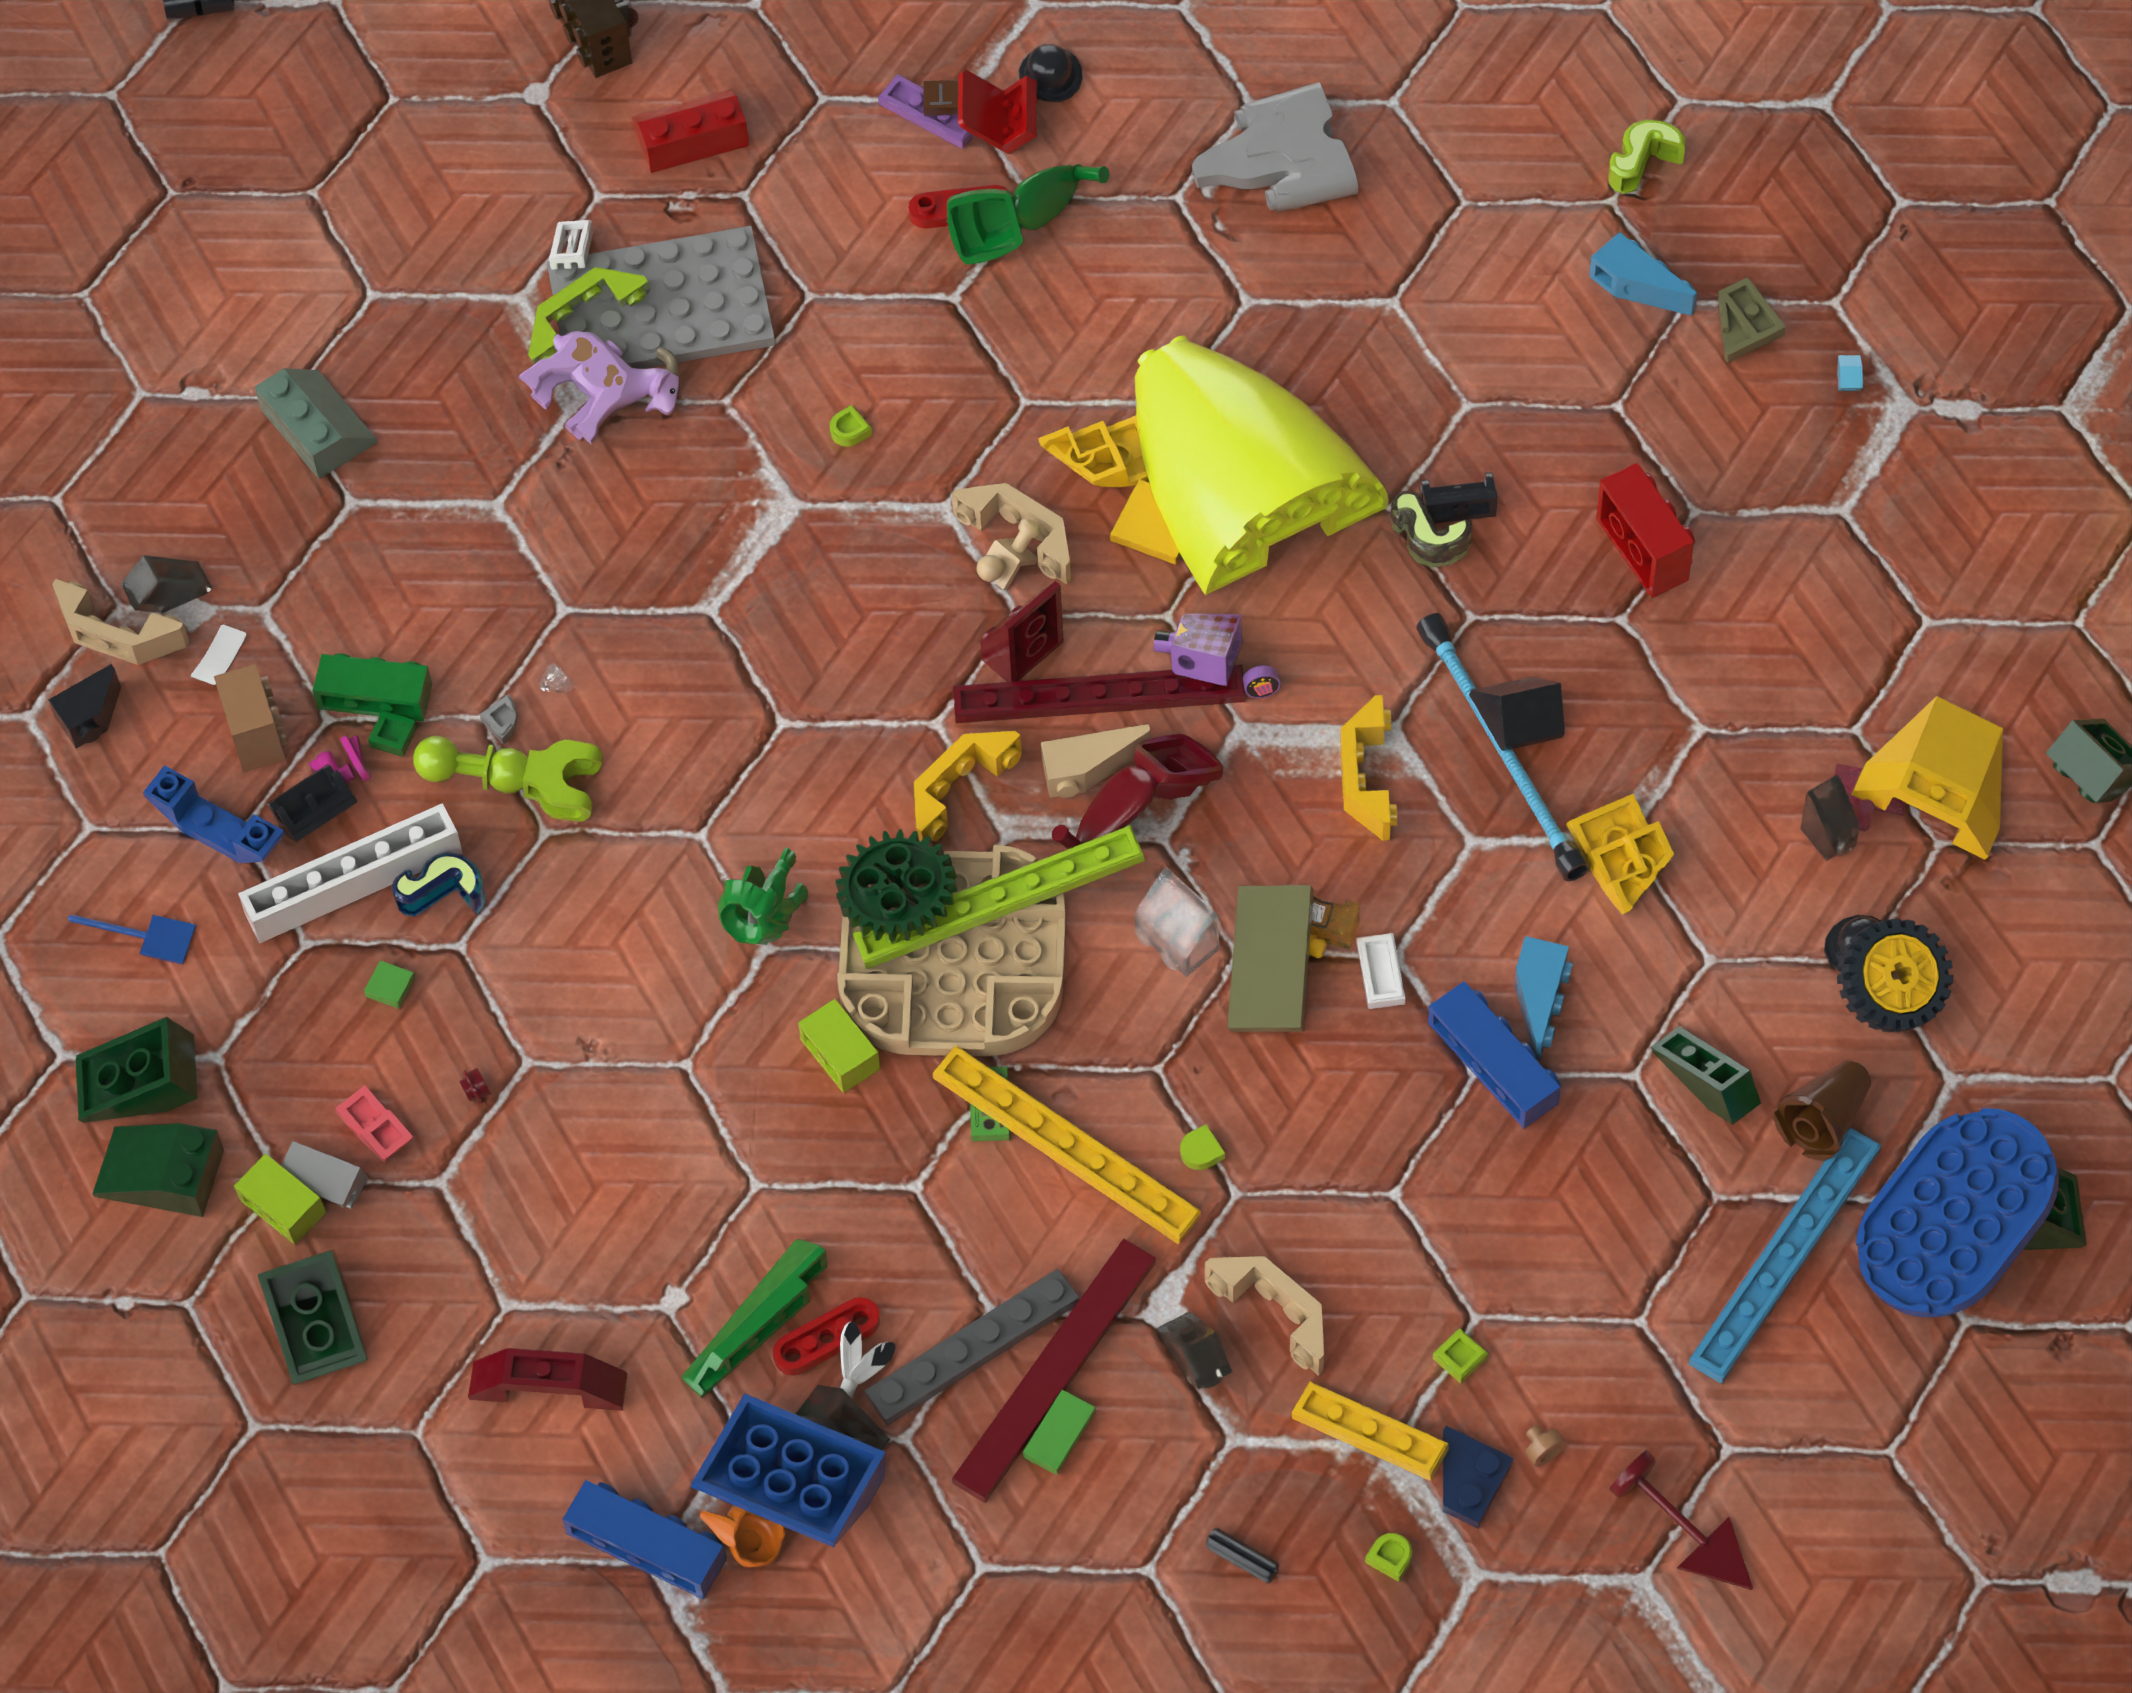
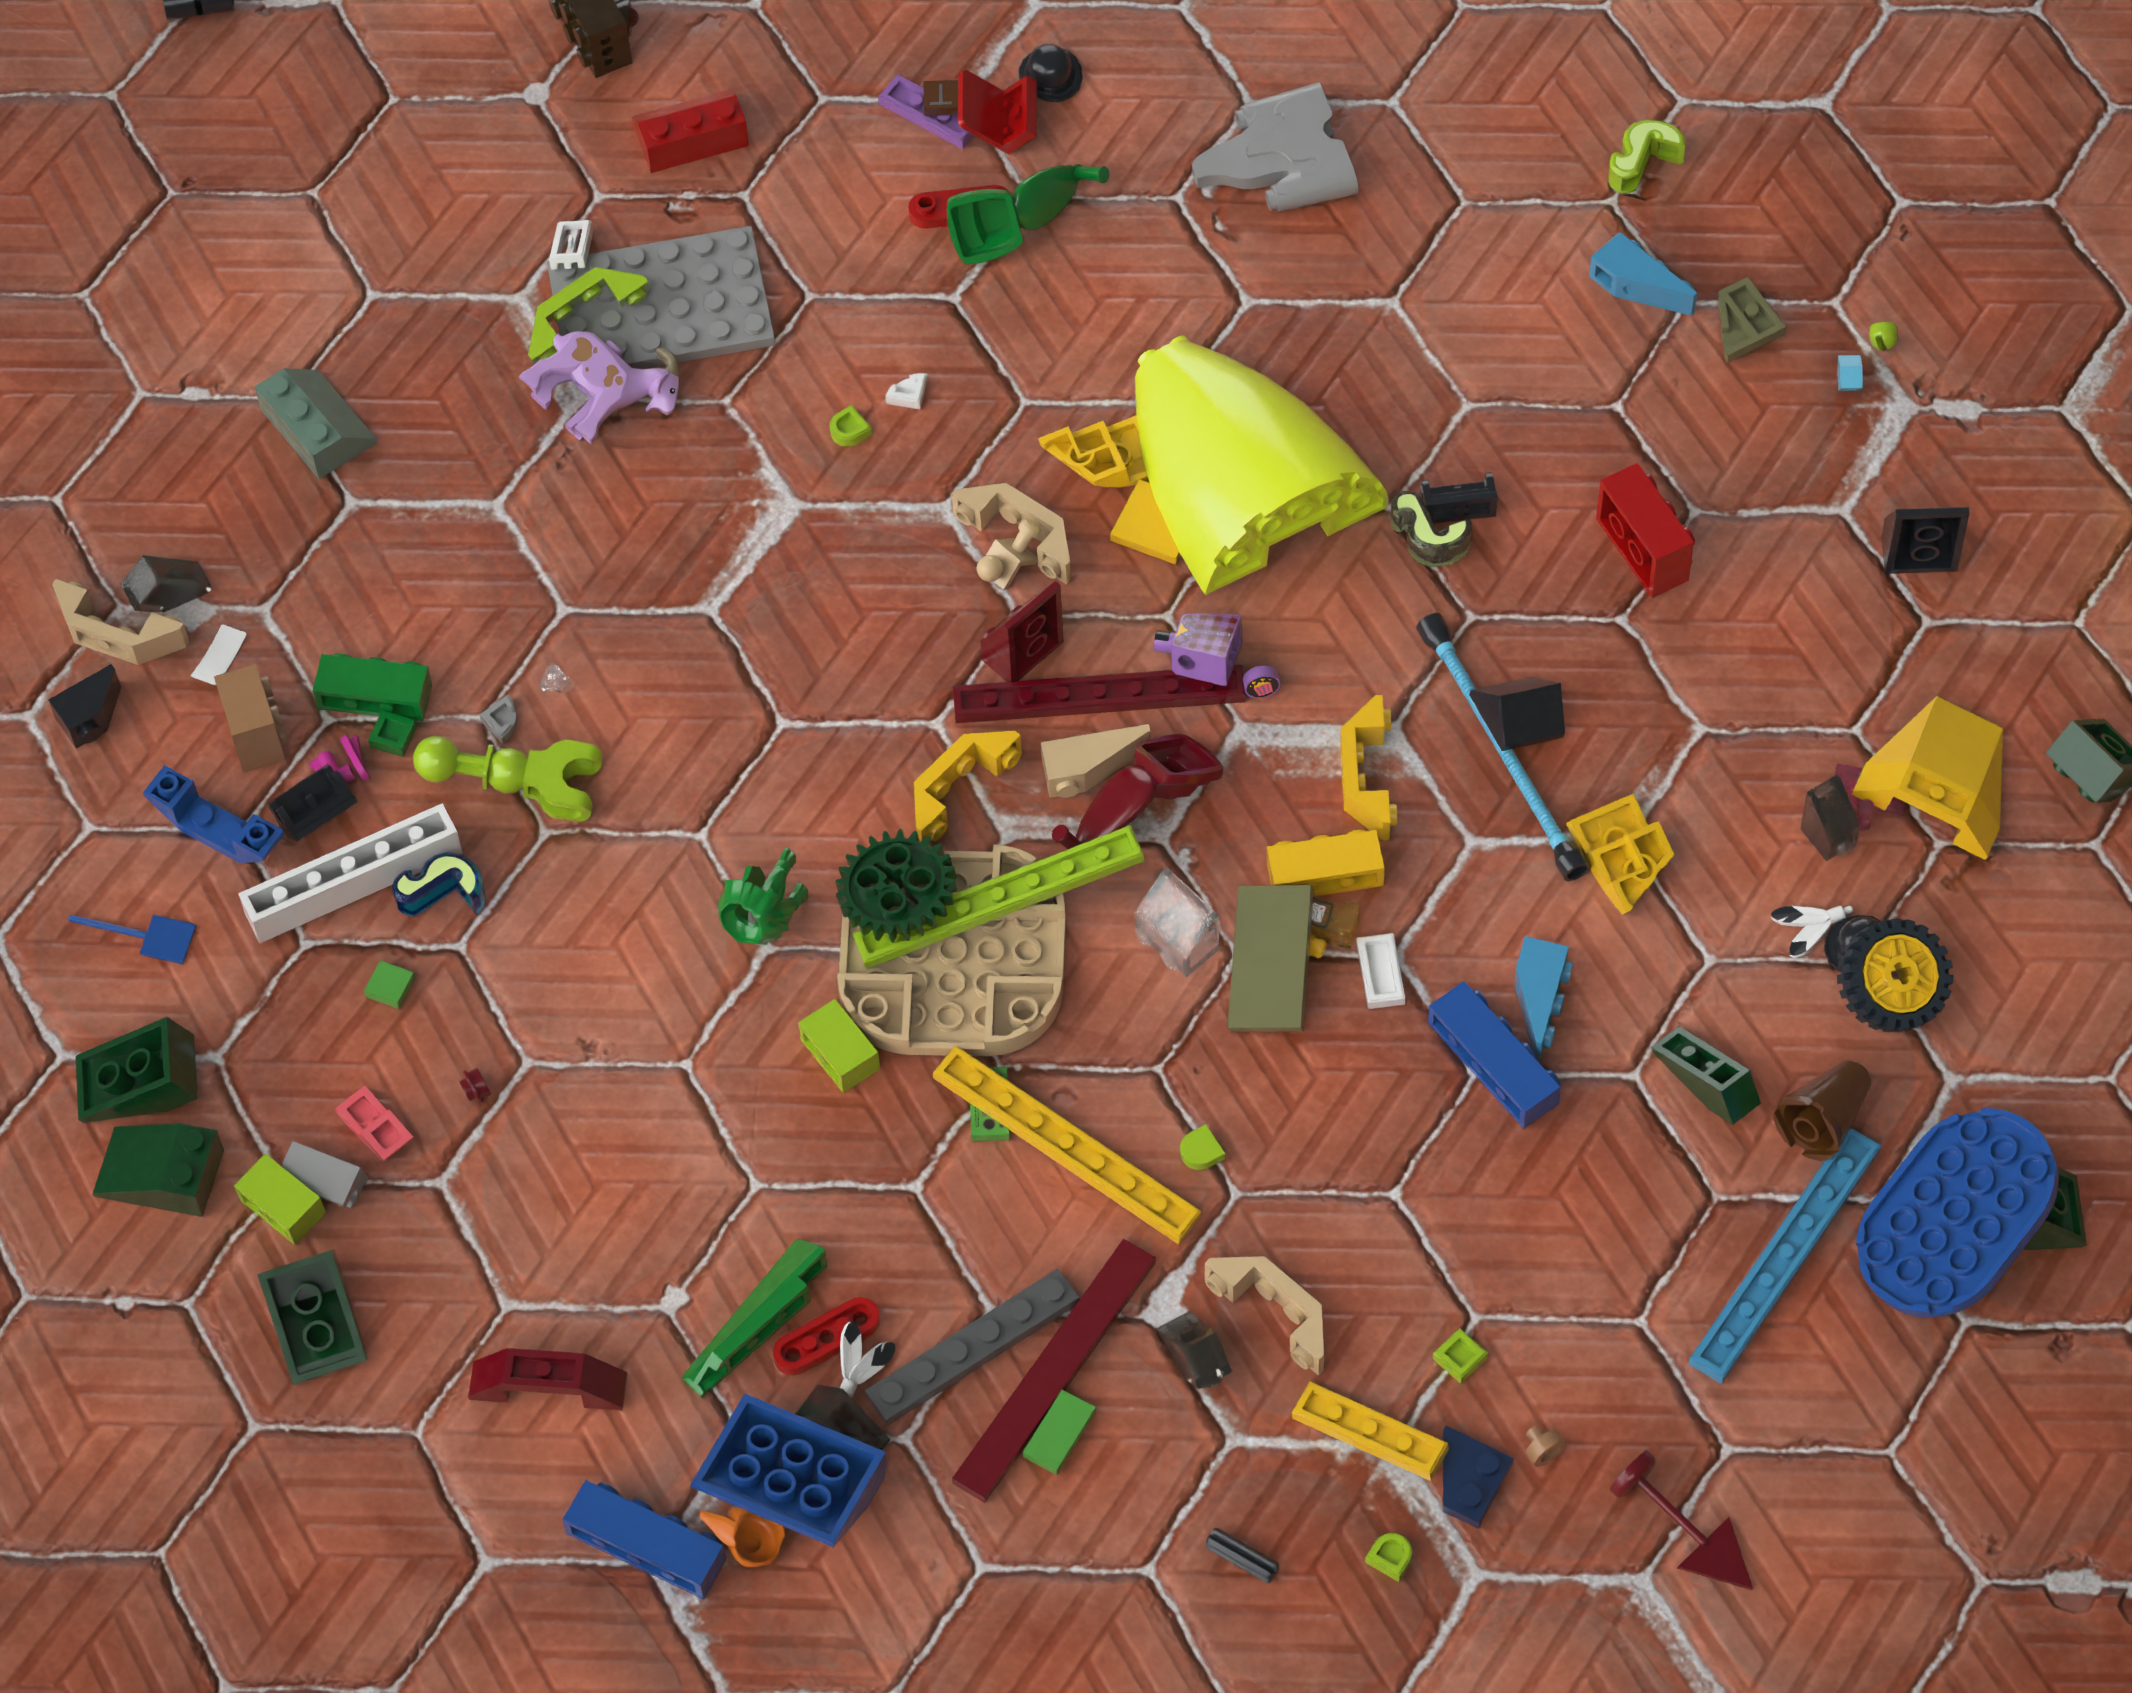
(908, 392): none -> white tile
(1328, 862): none -> yellow brick
(1815, 924): none -> white piece
(1883, 334): none -> lime hinge
(1924, 539): none -> black slope

